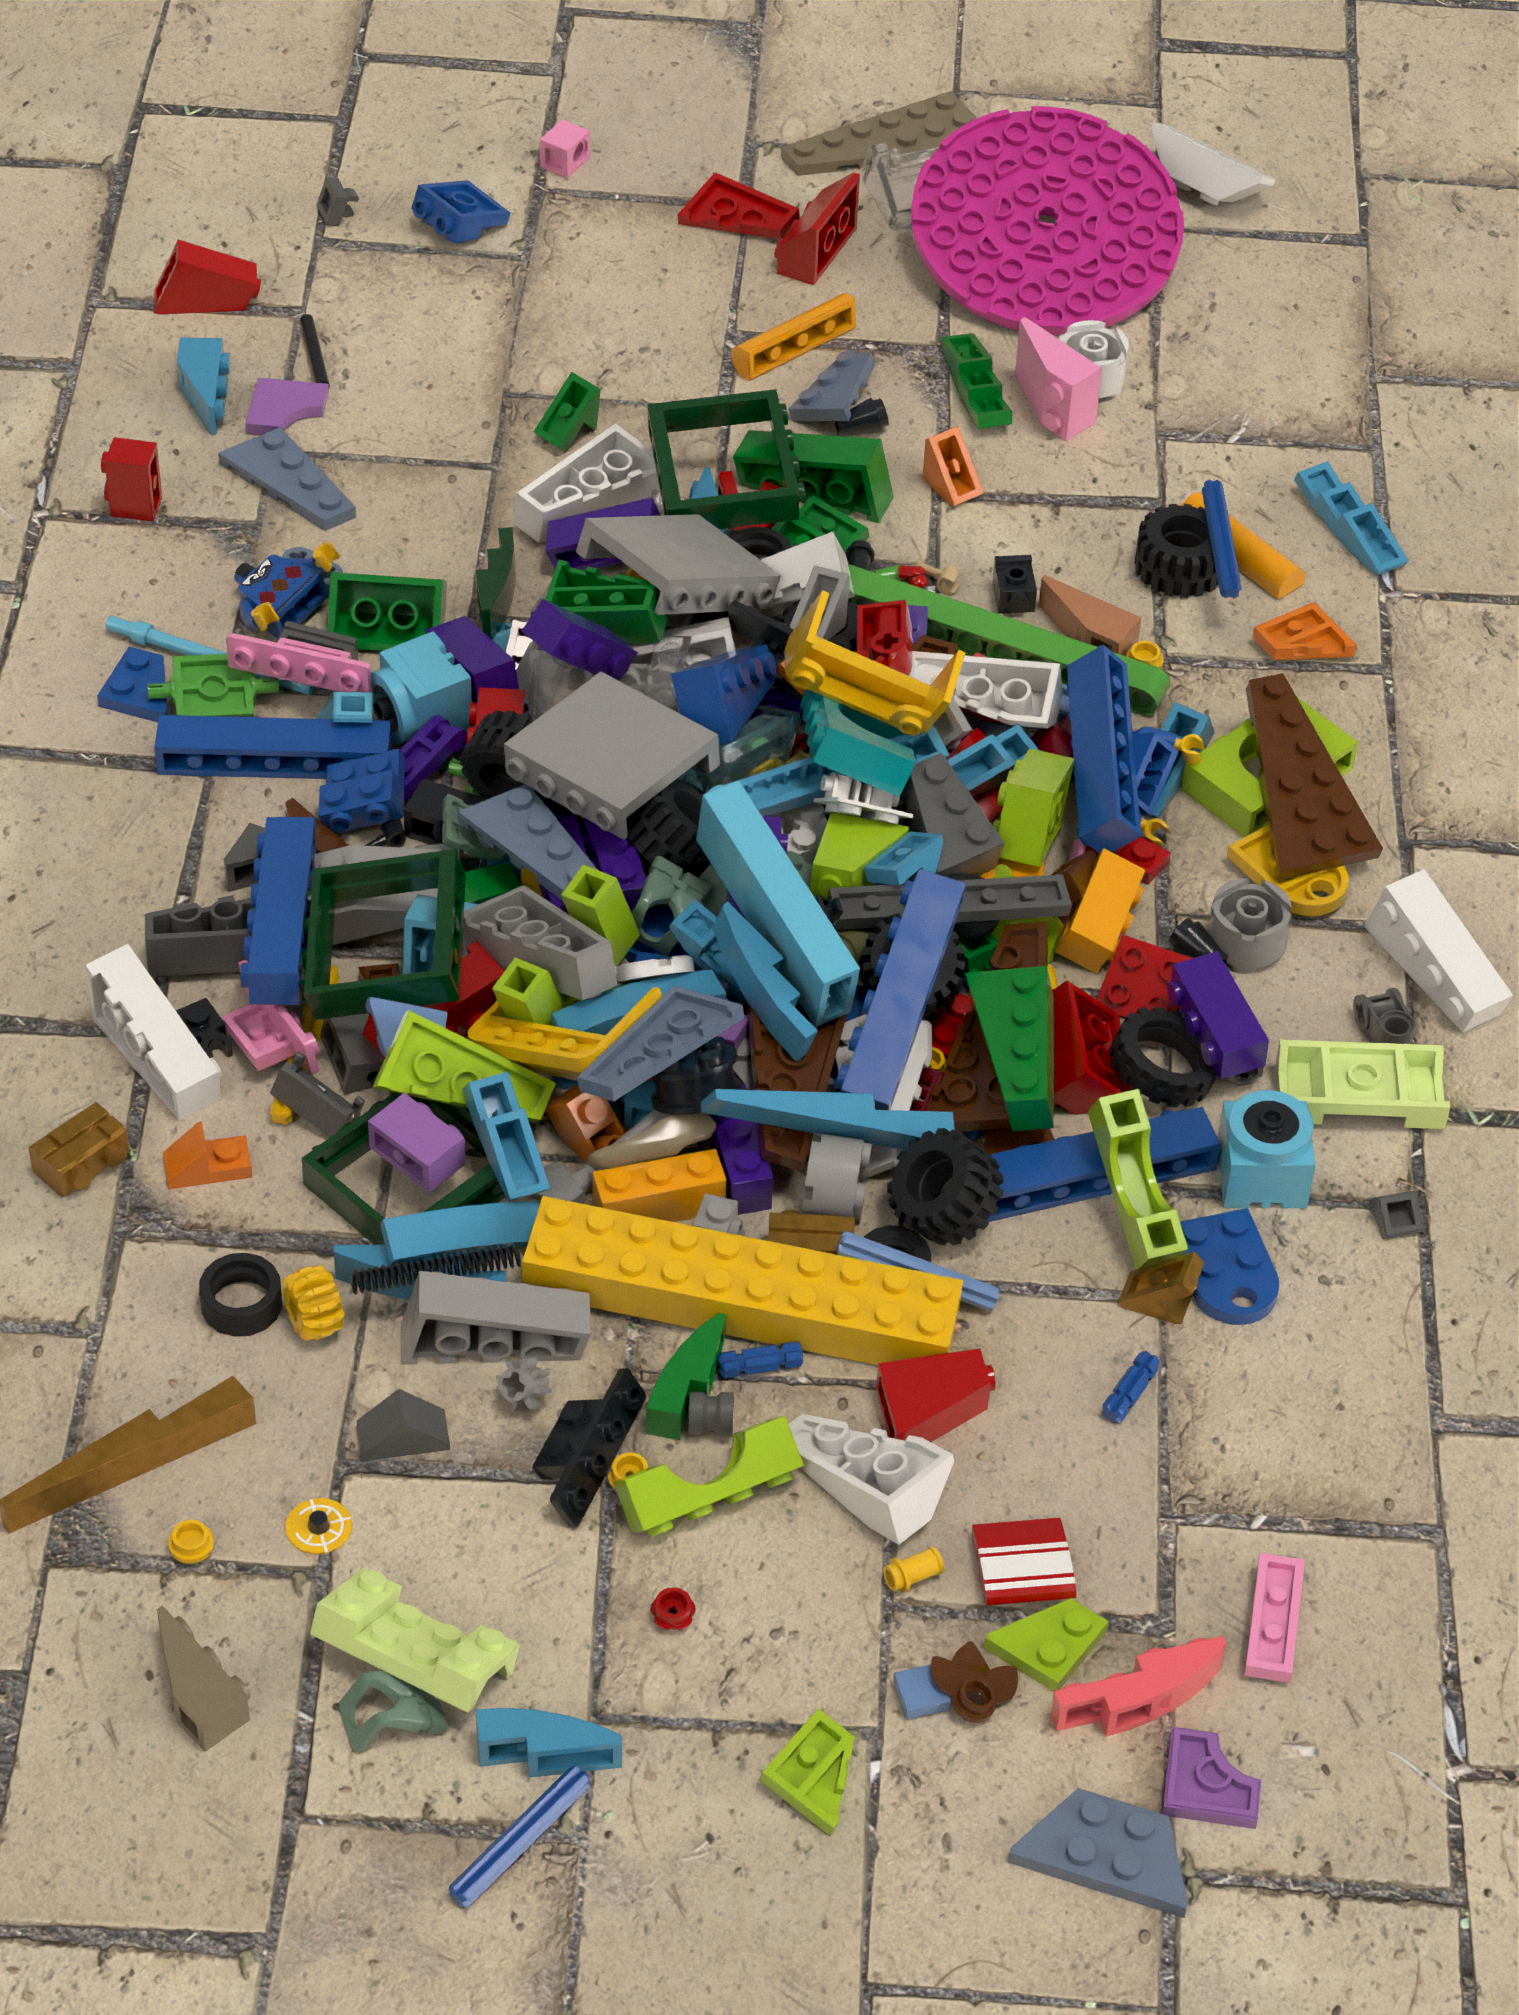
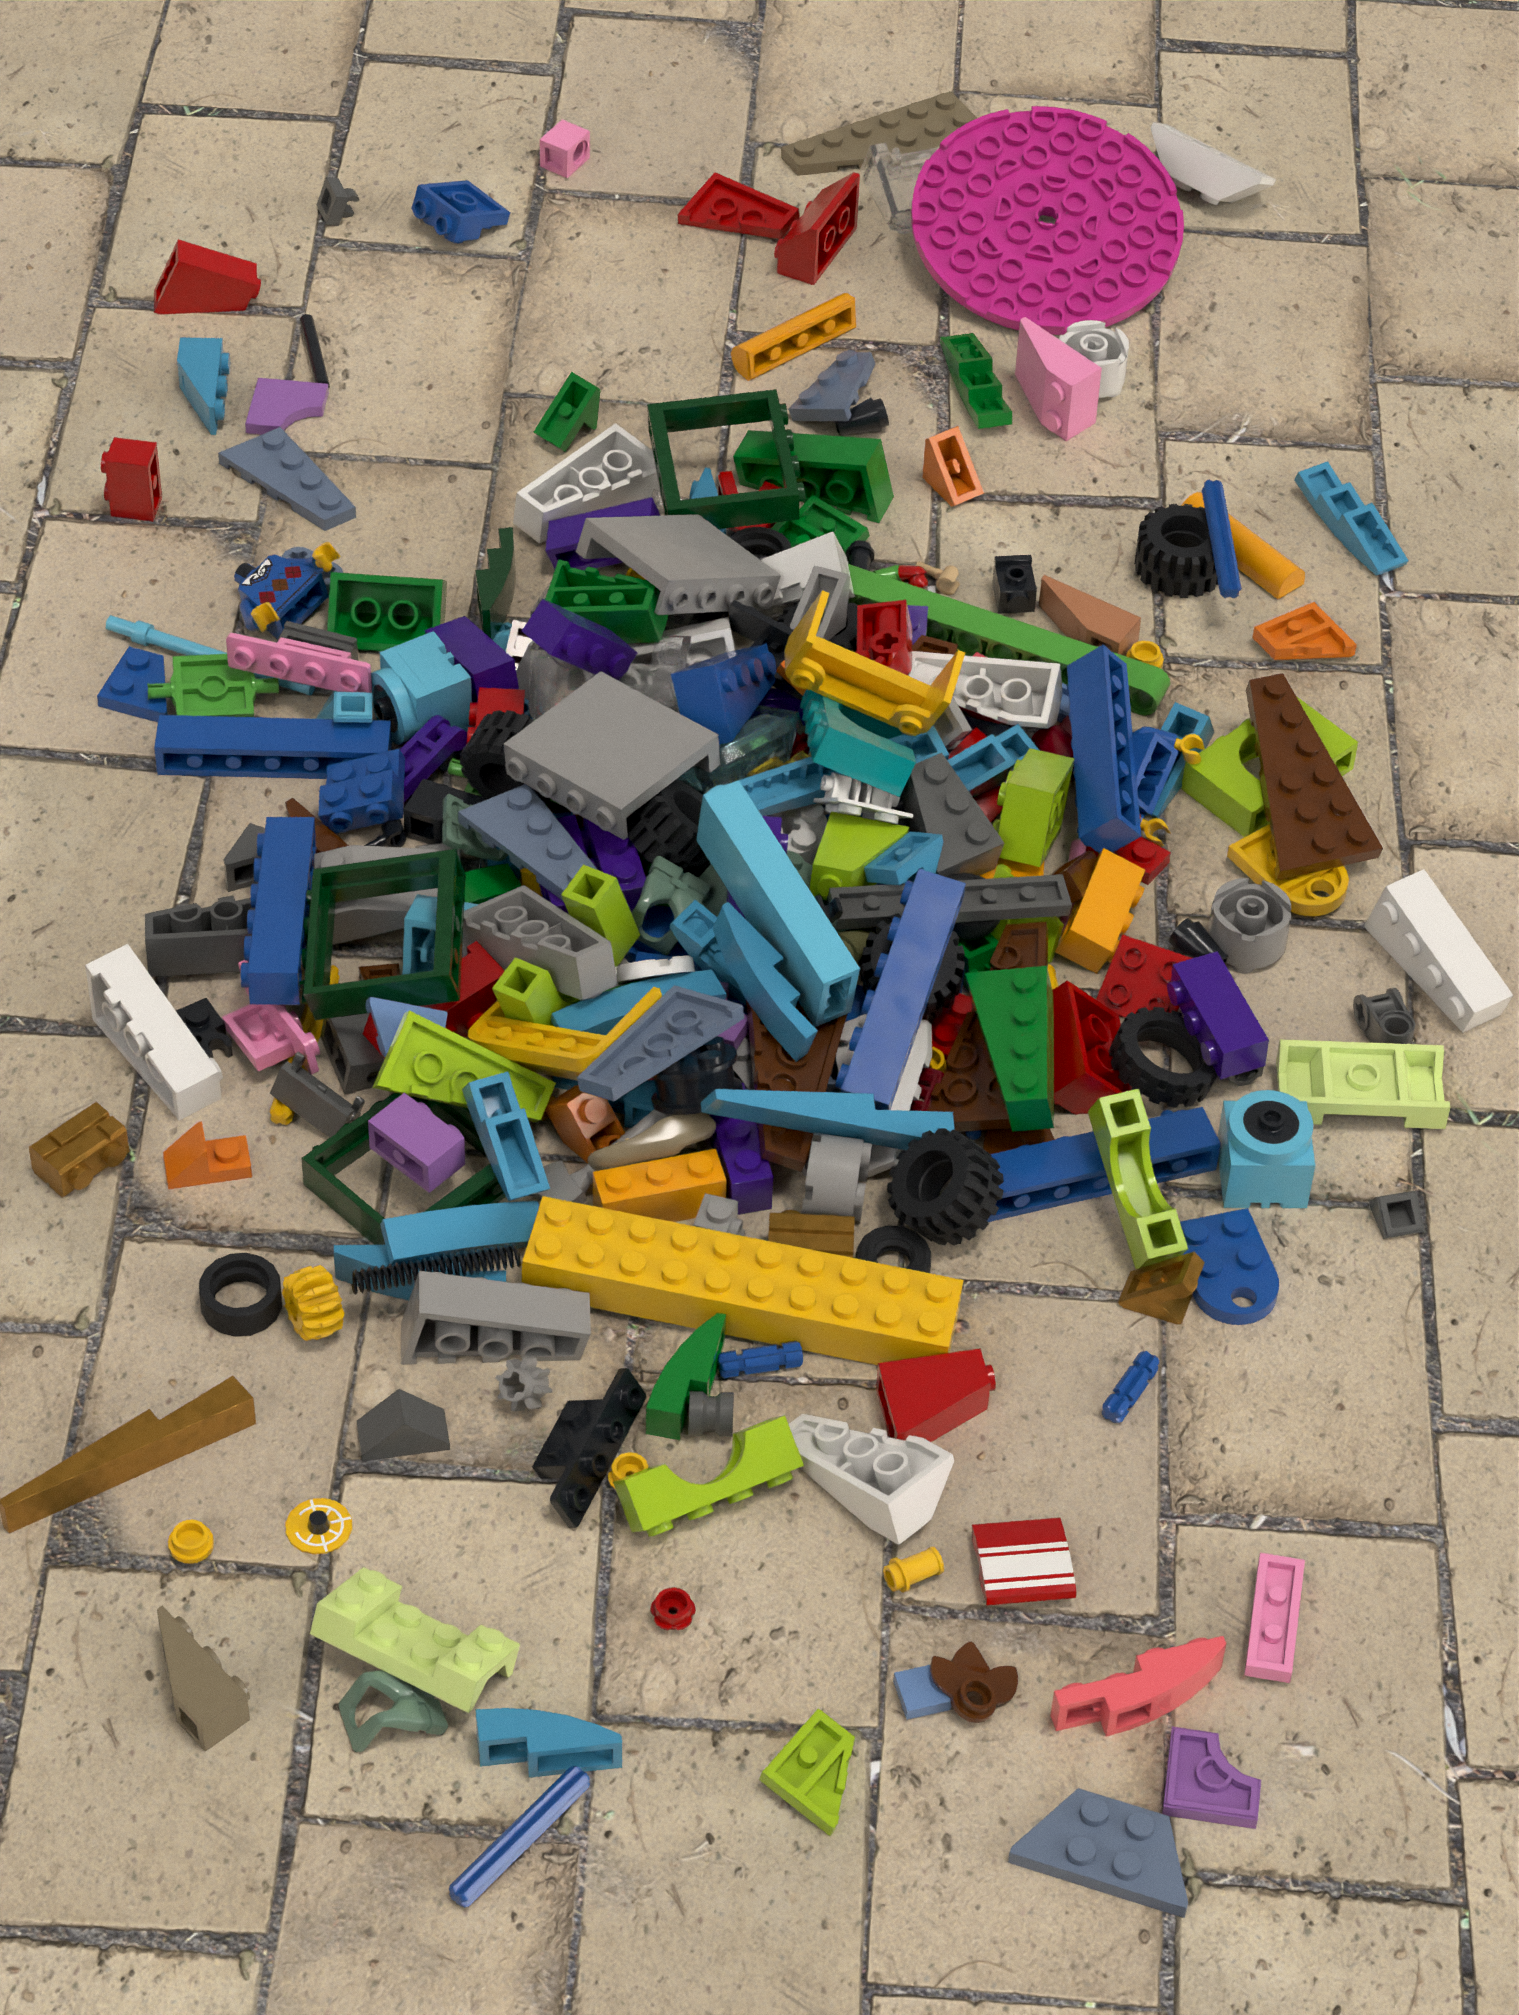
(973, 1290): medium blue axle -> none
(1049, 1642): lime wing -> none

